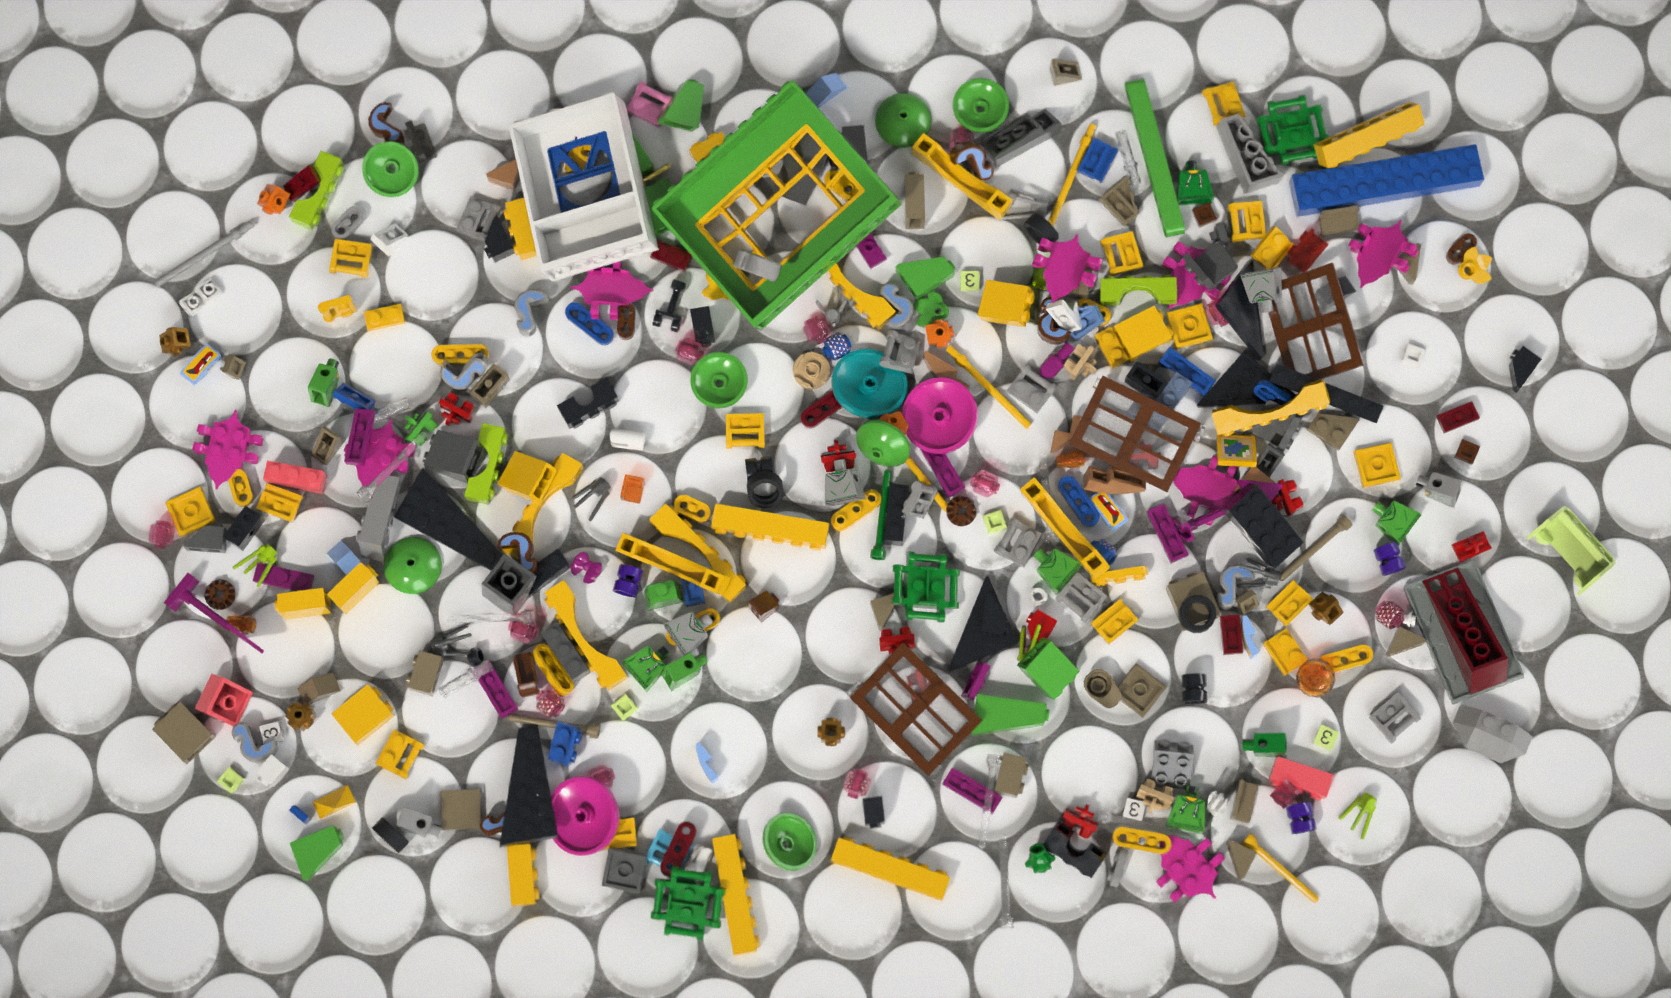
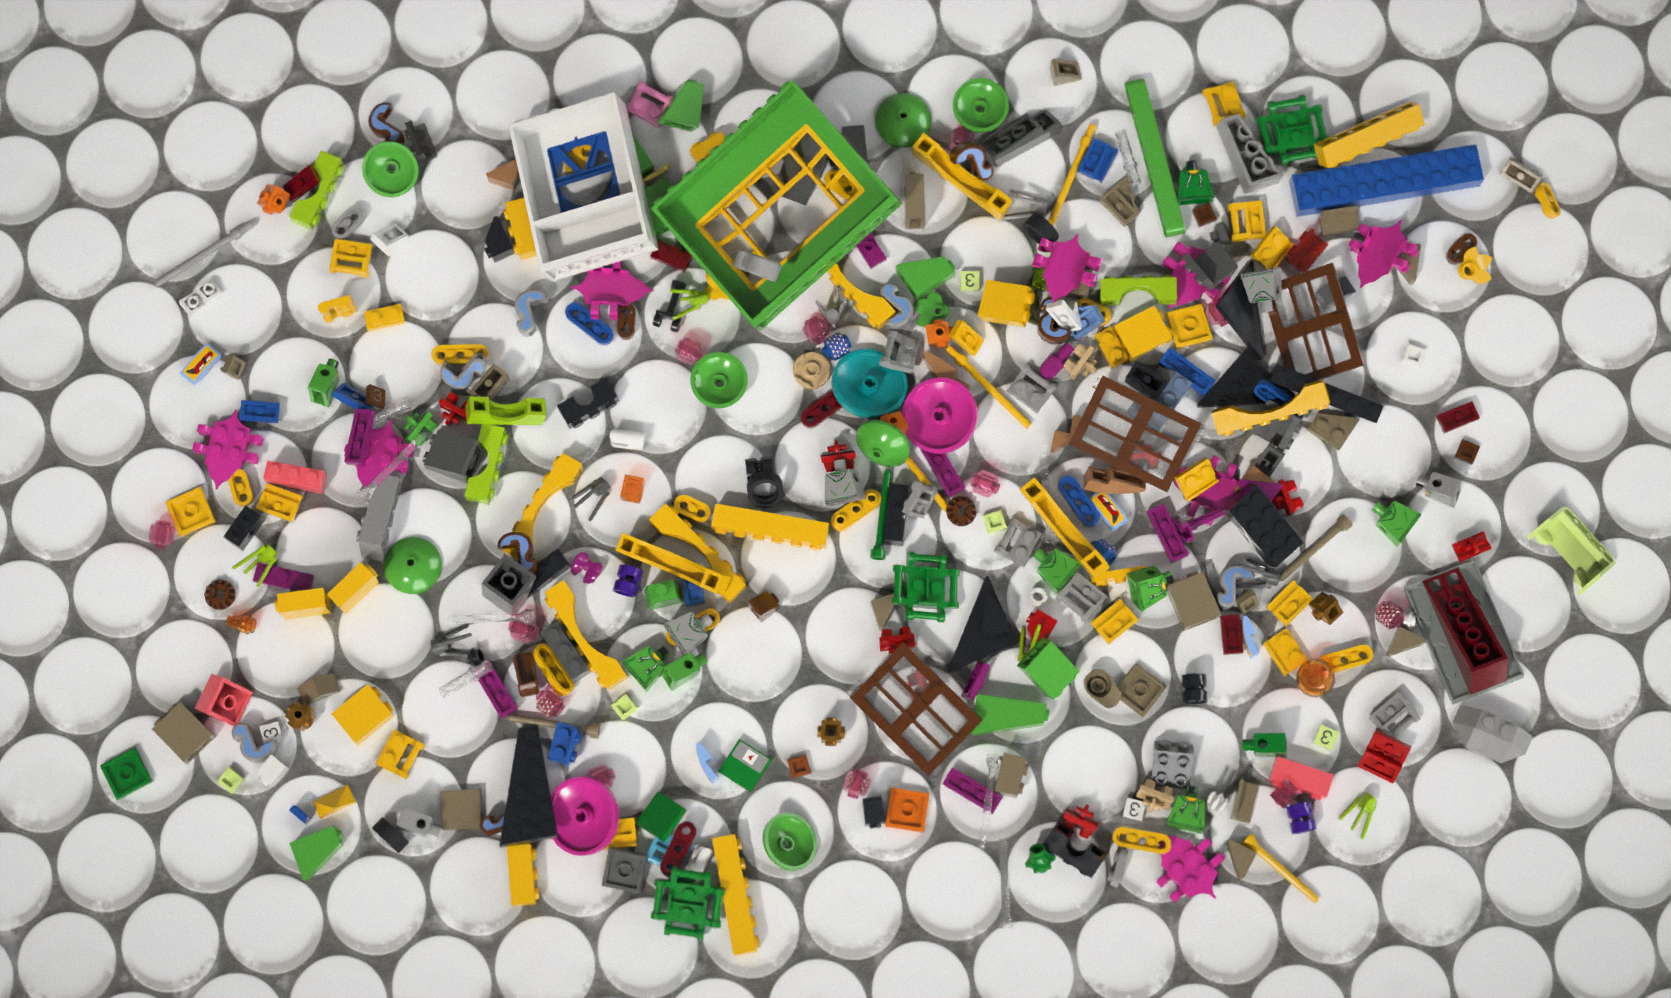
(126, 773): none -> green tile
(174, 340): pearl gold brick -> none
(183, 593): magenta piece -> none
(208, 539): dark grey slope -> none
(259, 411): none -> blue plate
(326, 446): dark tan slope -> none
(343, 557): light blue slope -> none
(375, 396): none -> reddish brown tile
(425, 673): dark tan brick -> none
(439, 517): black wing -> none
(473, 216): light grey plate -> none
(526, 412): none -> lime arch
(527, 477): yellow brick -> none
(661, 816): none -> green tile
(695, 298): none -> lime plant
(702, 326): black arch -> none
(745, 424): yellow plate -> none
(745, 765): none -> green tile
(799, 766): none -> dark orange tile
(826, 89): light blue slope -> none
(890, 869): yellow brick -> none
(907, 810): none -> orange tile
(966, 337): none -> yellow plate
(1071, 460): clear orange cone -> none
(1127, 251): yellow plate -> none
(1148, 586): none -> bright green torso
(1196, 479): none -> yellow plate
(1202, 600): black tyre -> none
(1236, 450): tile -> none
(1377, 465): yellow tile -> none
(1384, 756): none -> red slope
(1389, 558): dark purple wheel -> none
(1521, 174): none -> dark tan slope
(1522, 366): black slope -> none
(1548, 201): none -> yellow plate

